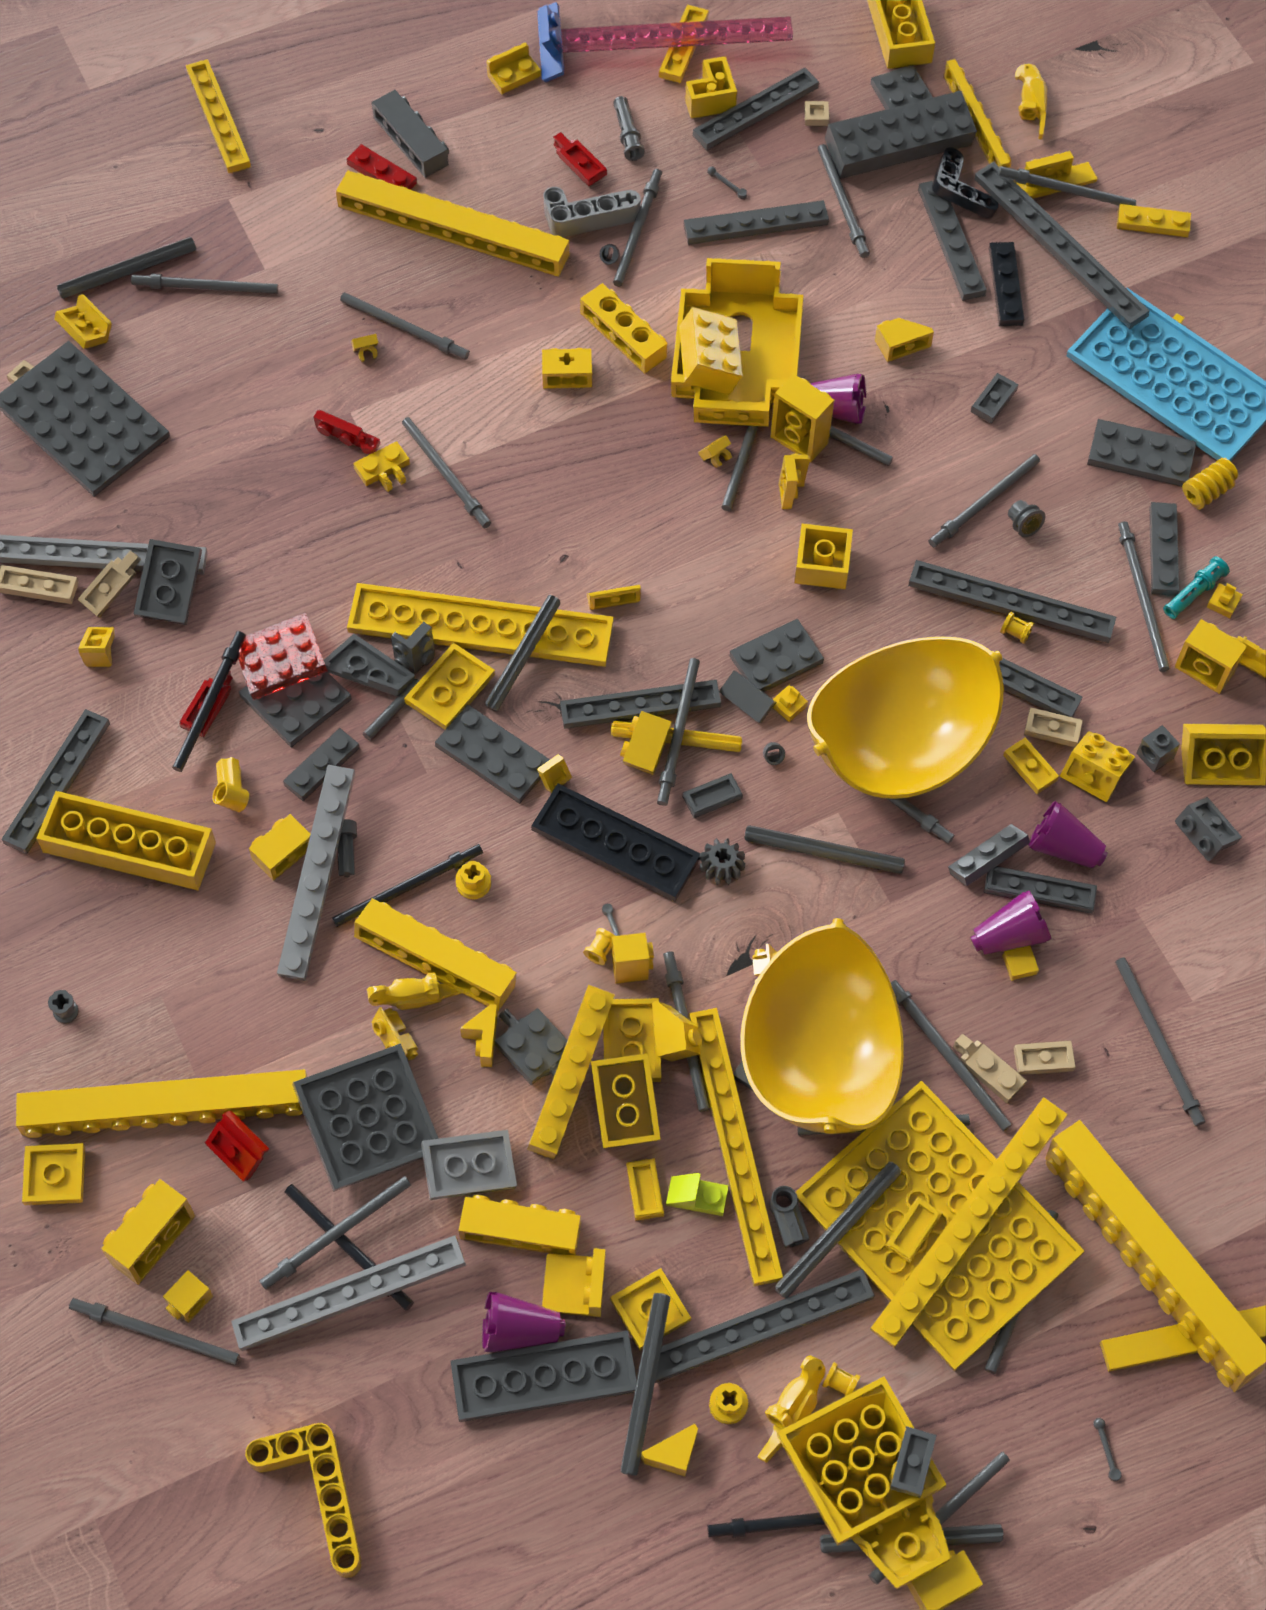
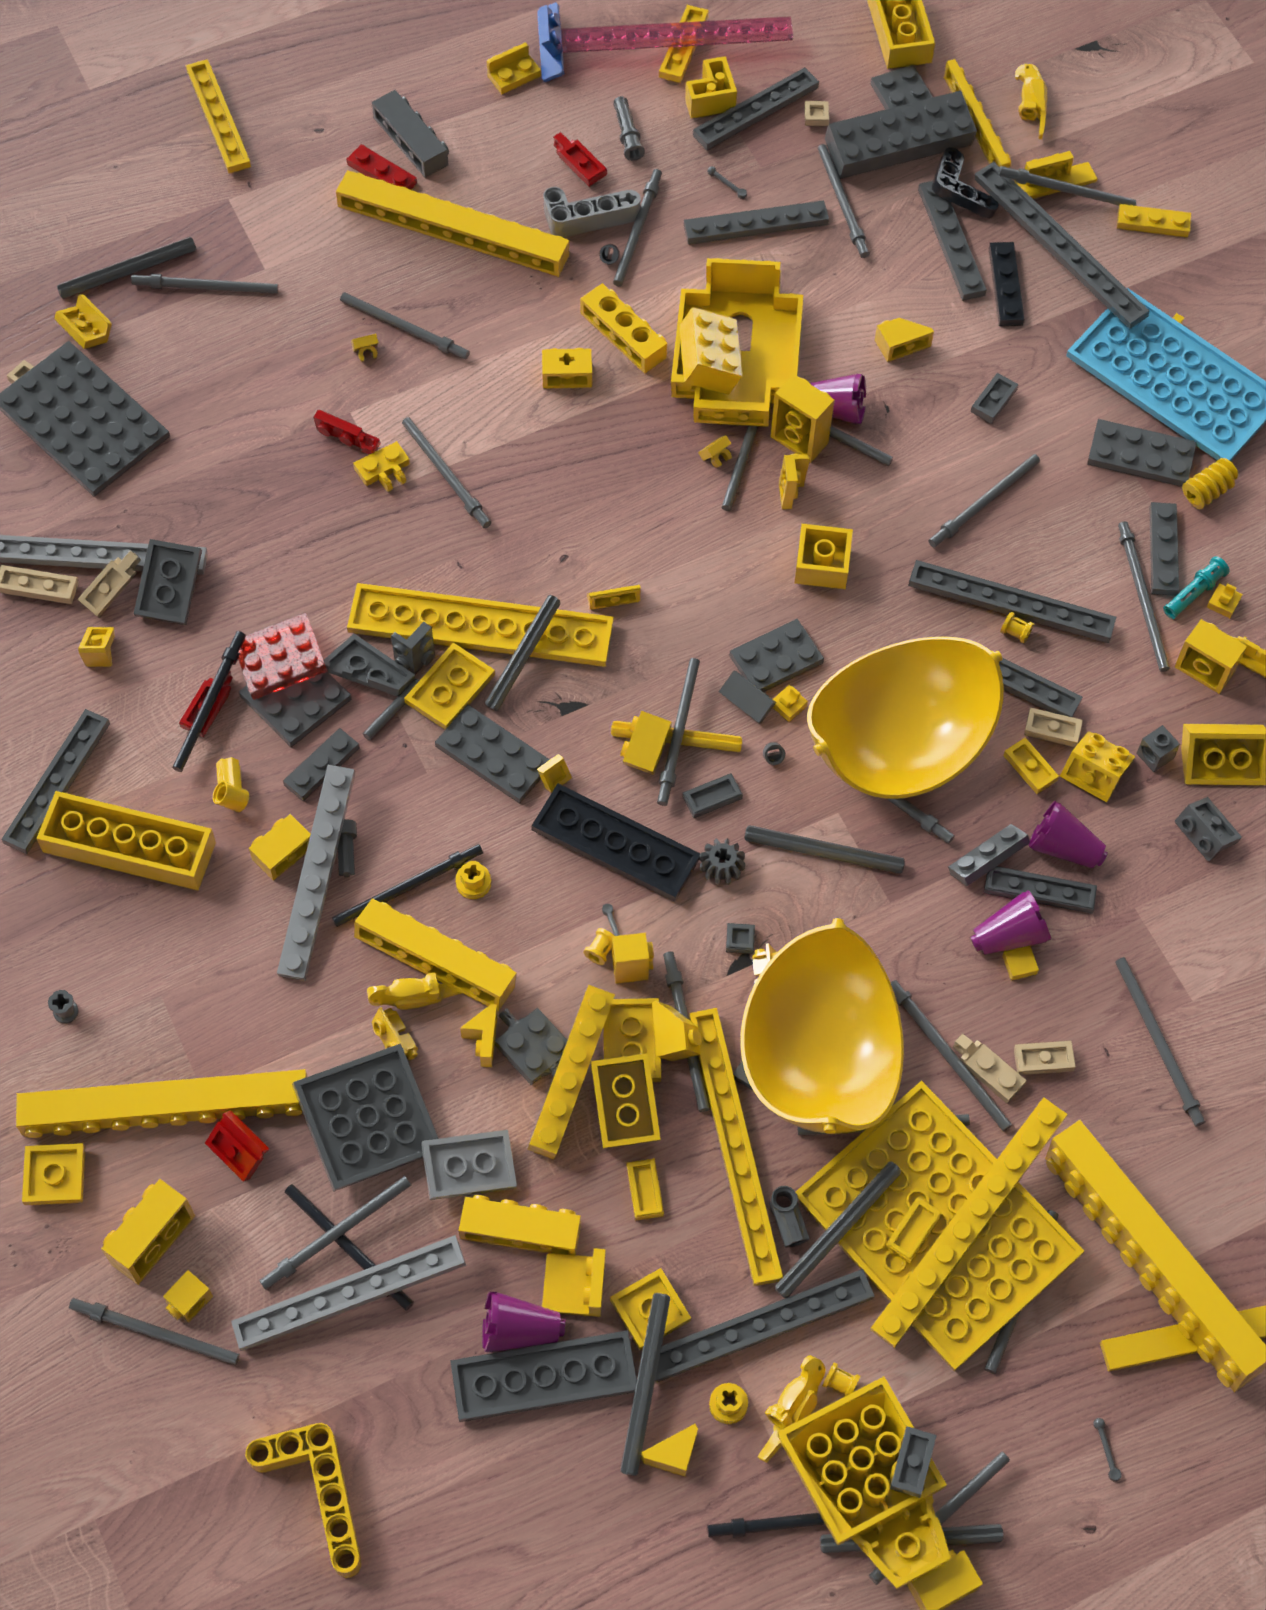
(628, 704): dark grey plate -> none
(697, 1195): neon yellow slope -> none
(740, 938): none -> dark grey tile
(1026, 518): dark grey piece -> none

